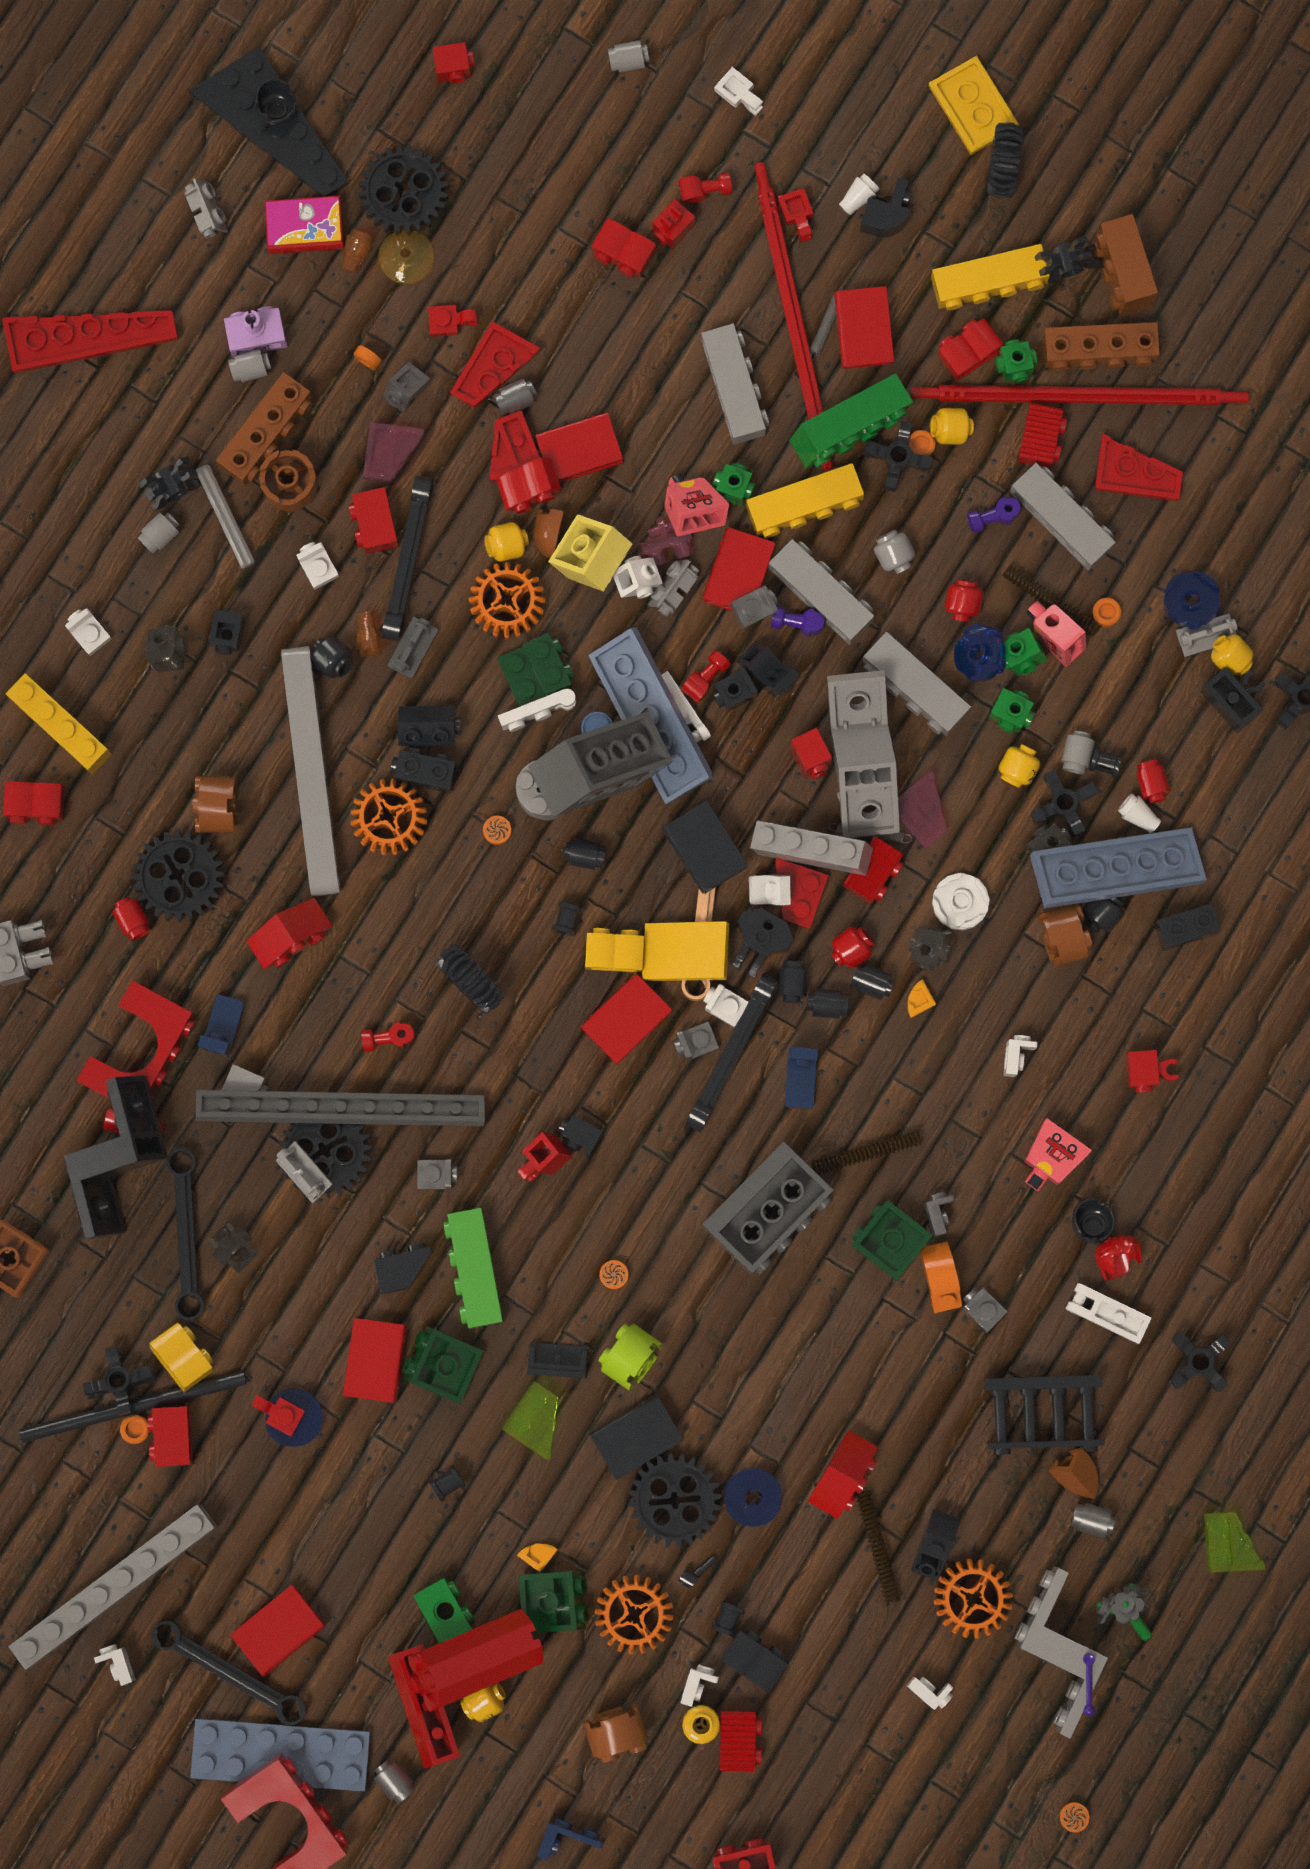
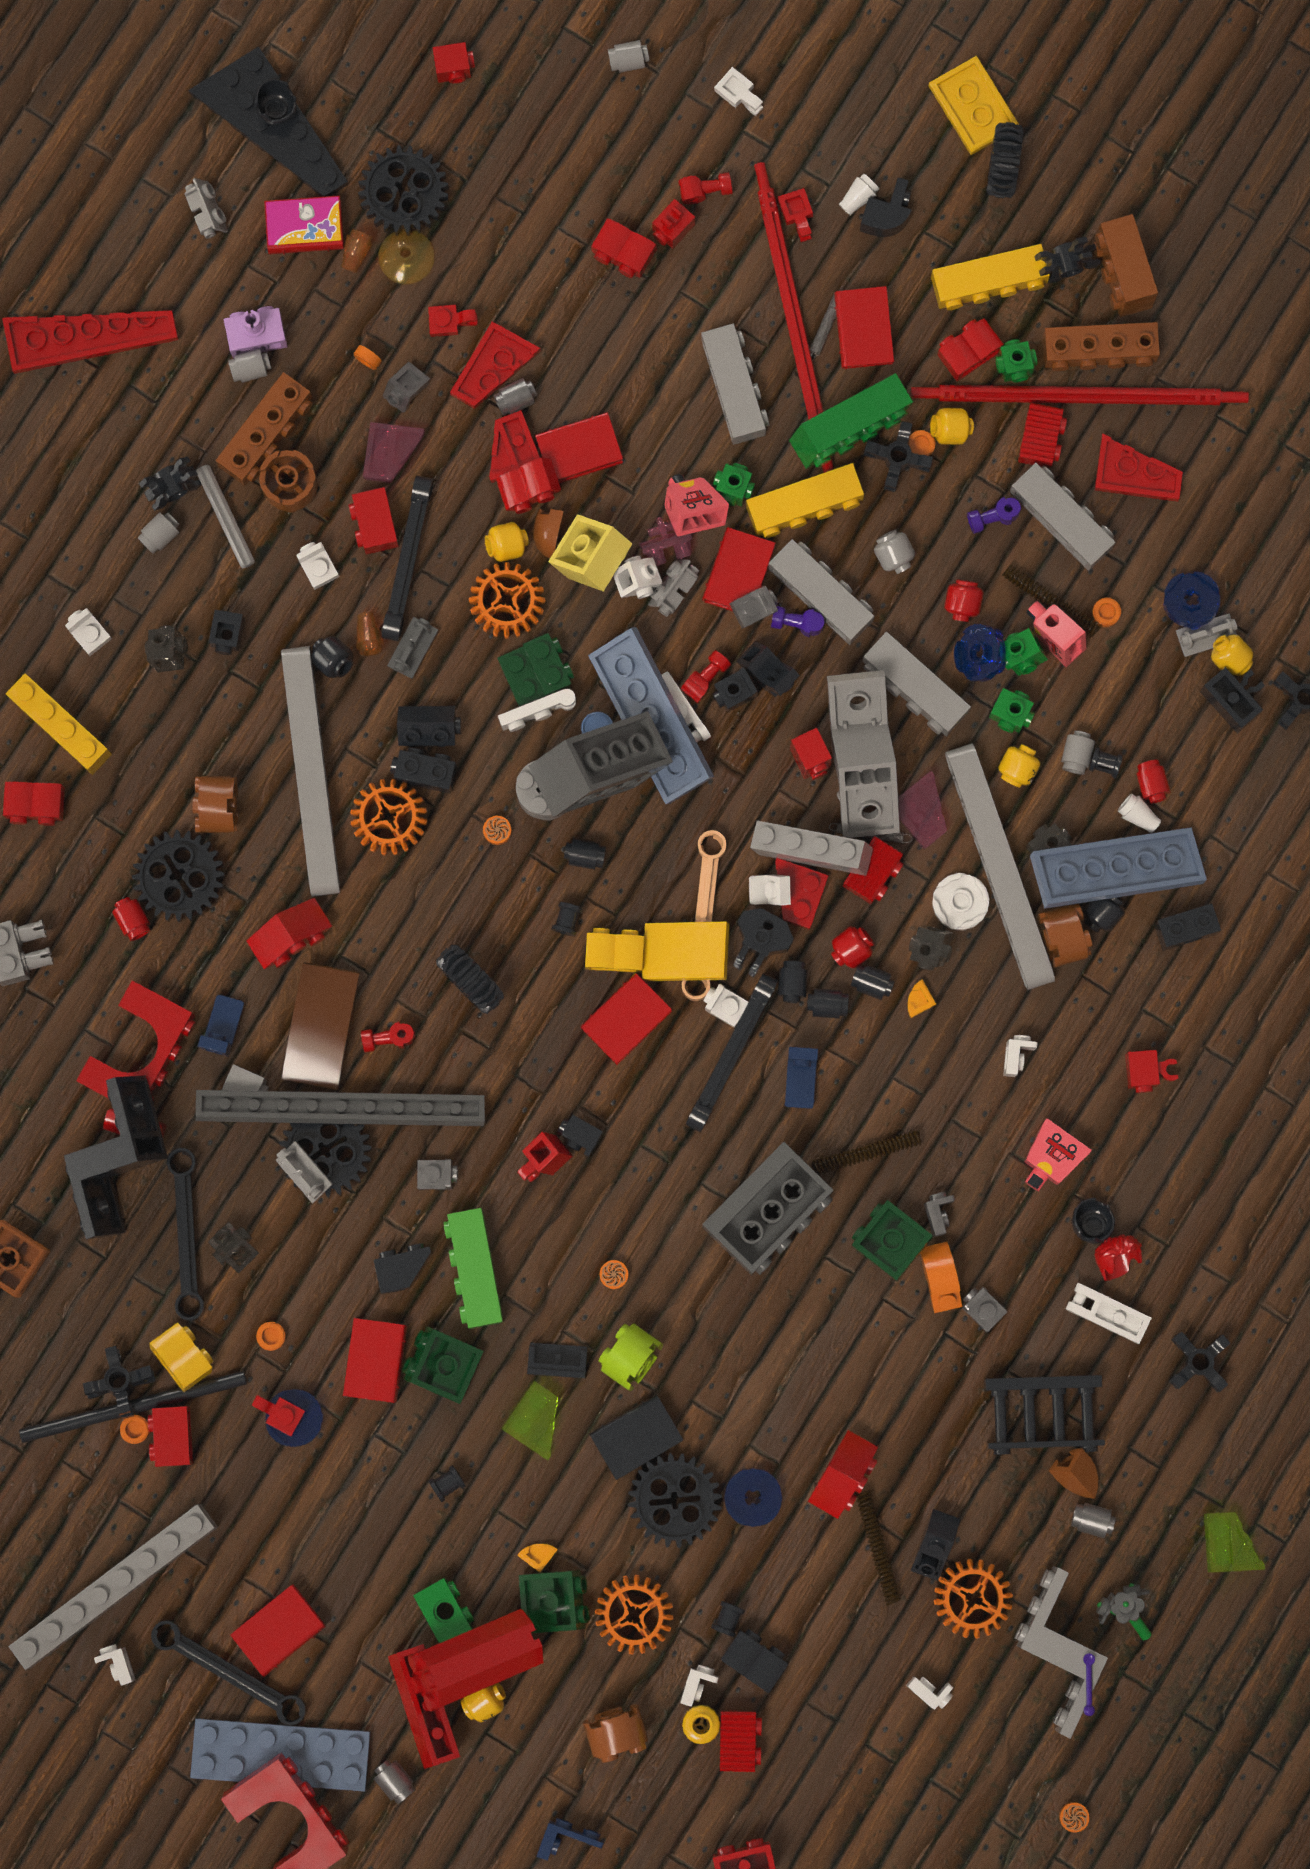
(271, 1336): none -> orange tile
(320, 1025): none -> reddish brown slope
(689, 1578): black hand -> none
(696, 1042): flat silver bracket -> none
(704, 847): black piece -> none
(999, 866): none -> light grey beam
(1073, 822): black pin -> none

